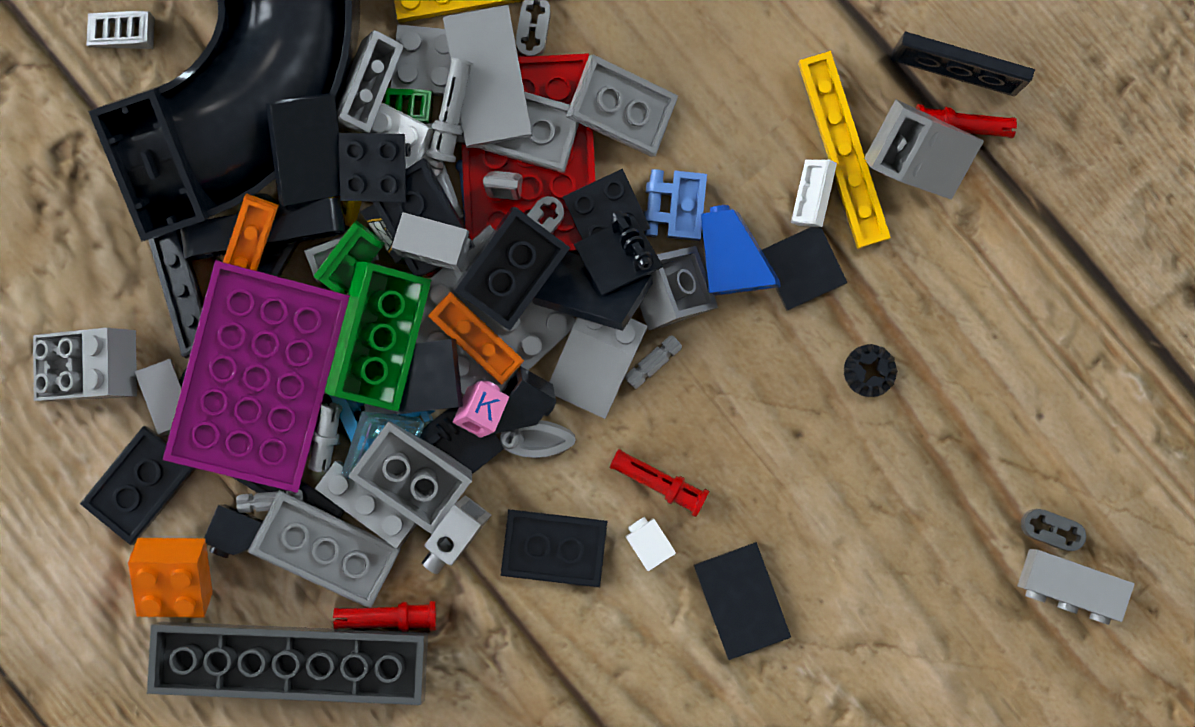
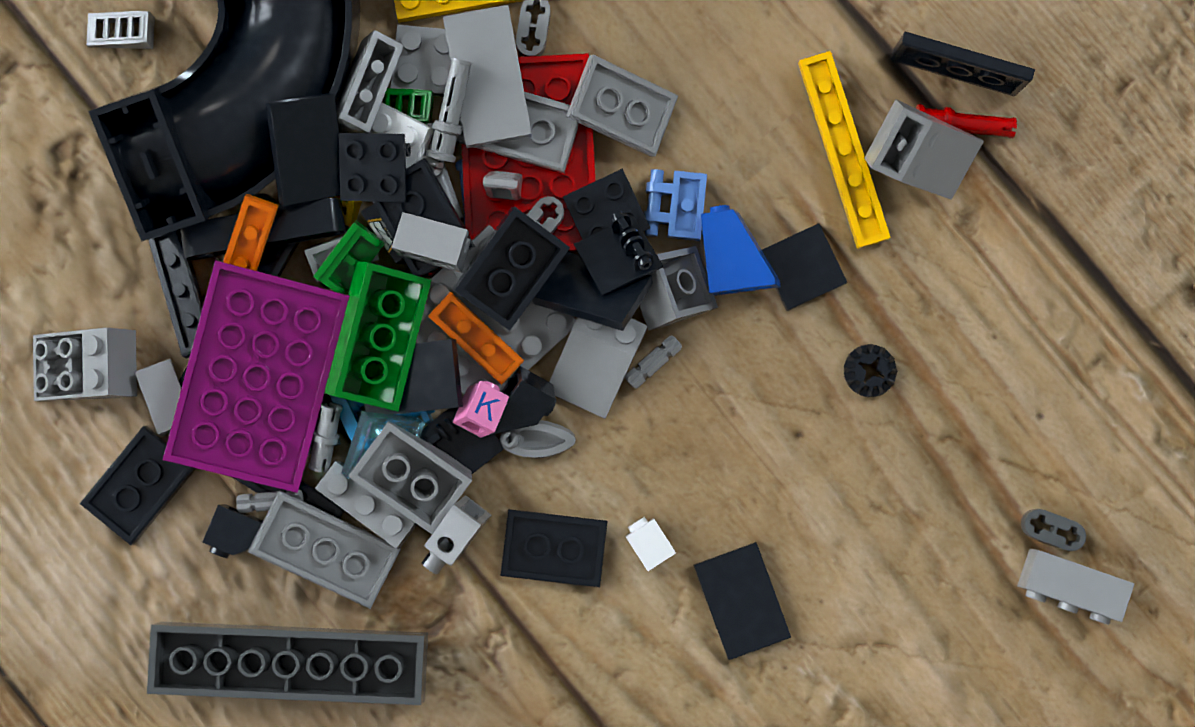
(170, 577): orange brick -> none
(403, 617): red pin -> none
(673, 489): red pin -> none
(814, 193): white plate -> none

